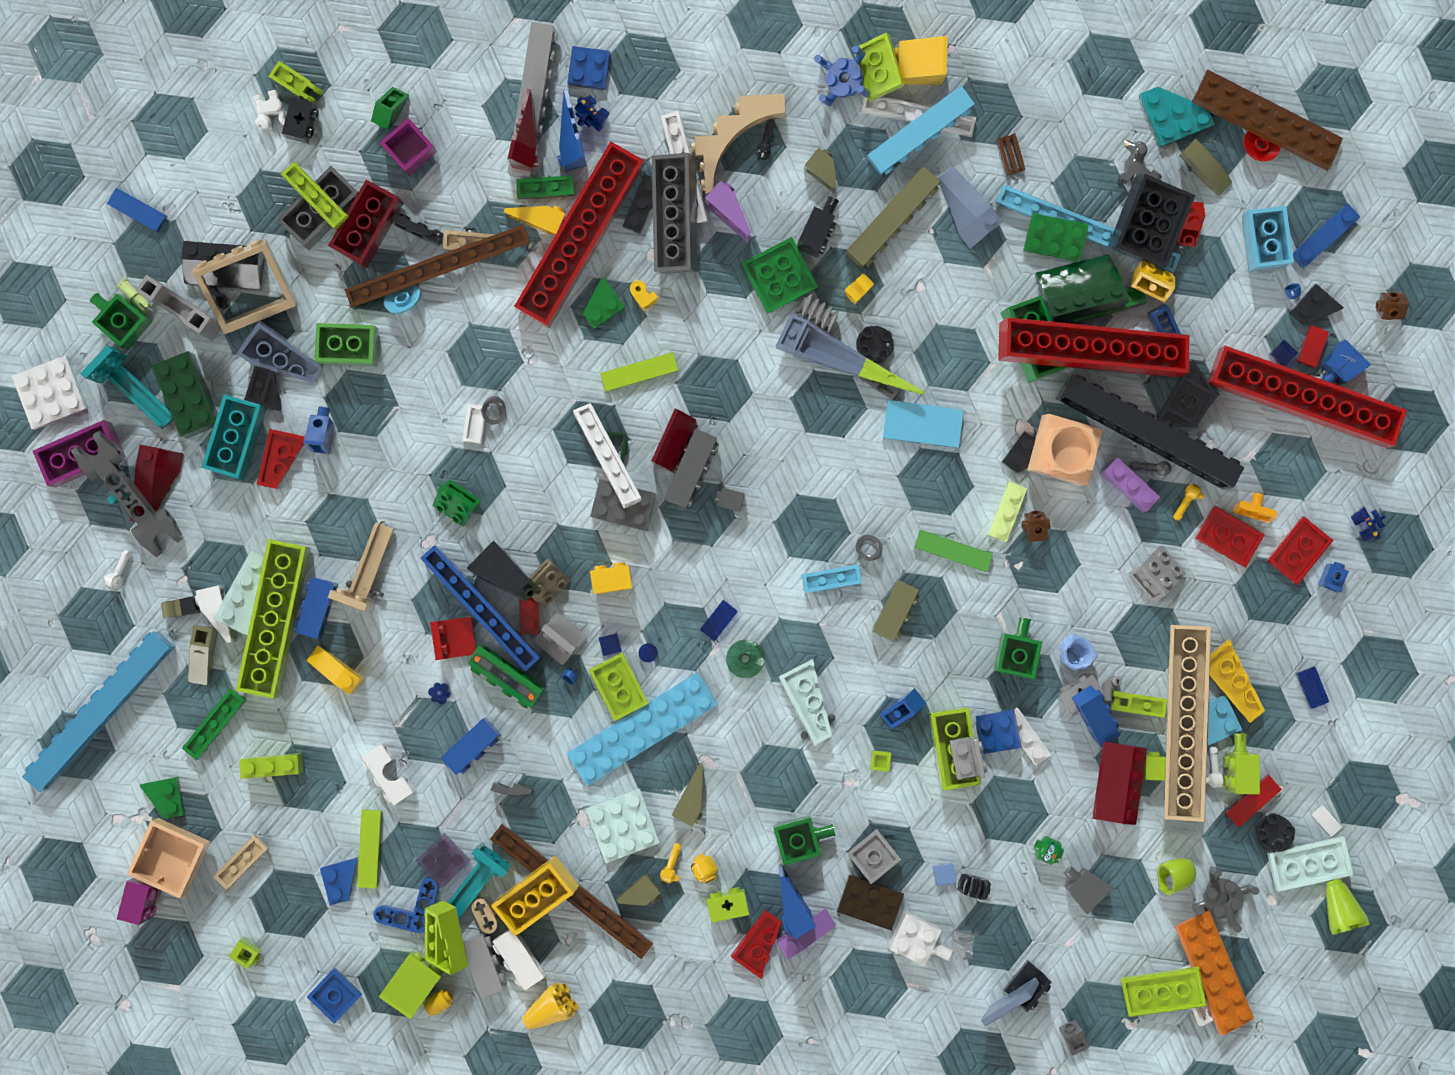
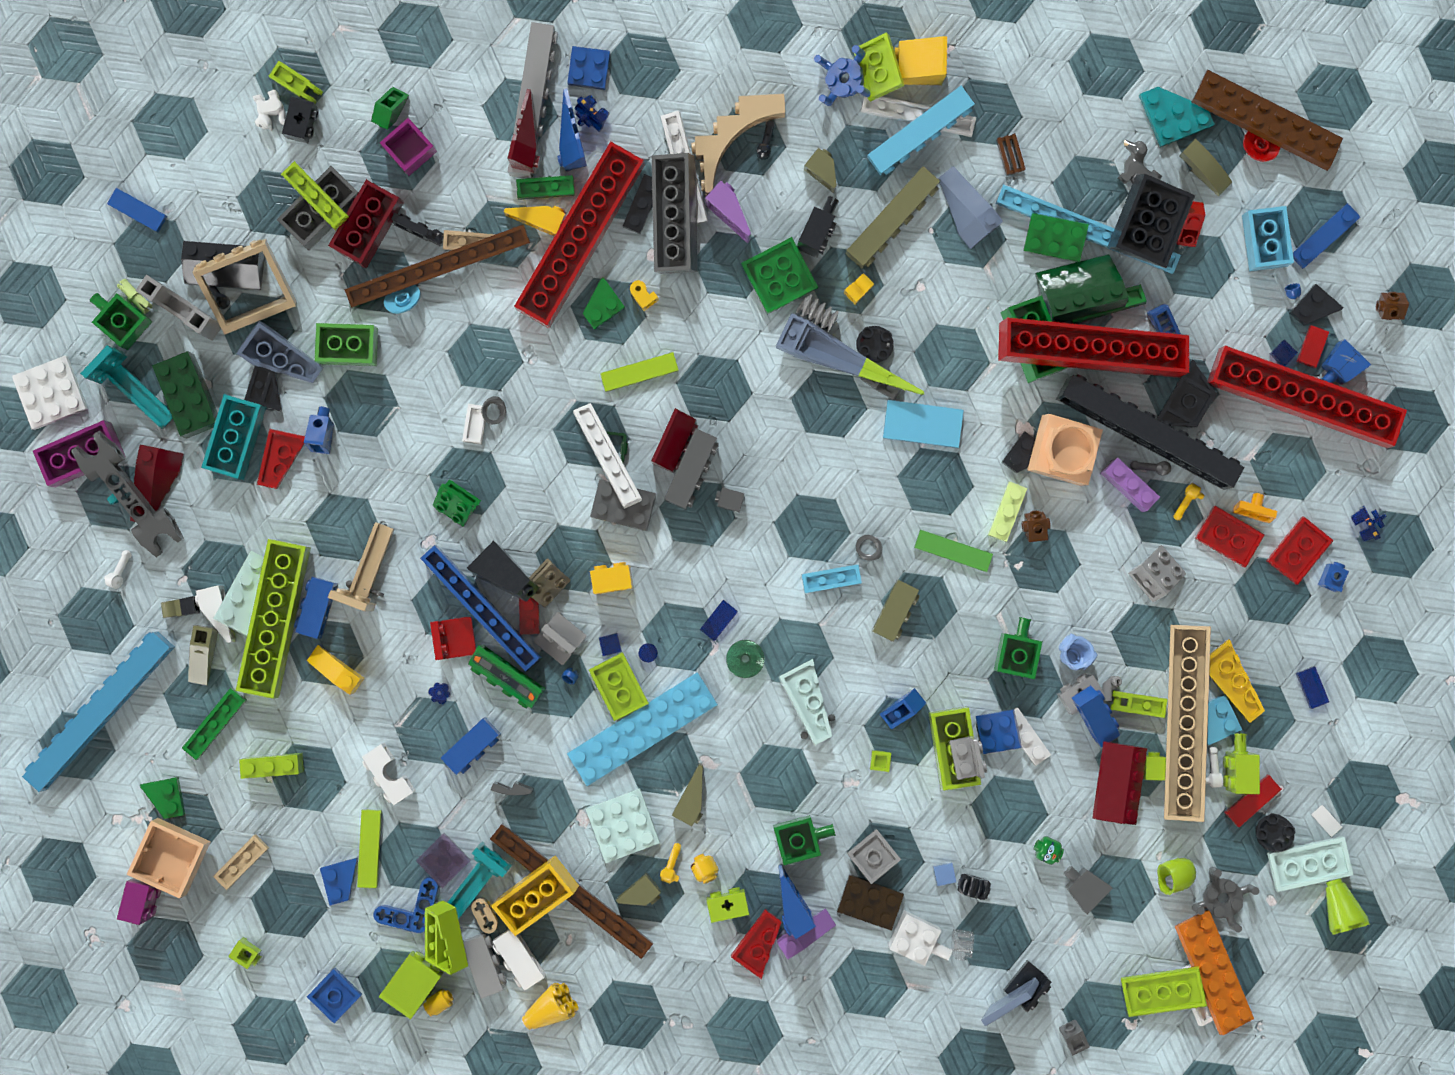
(1153, 281): yellow brick -> none

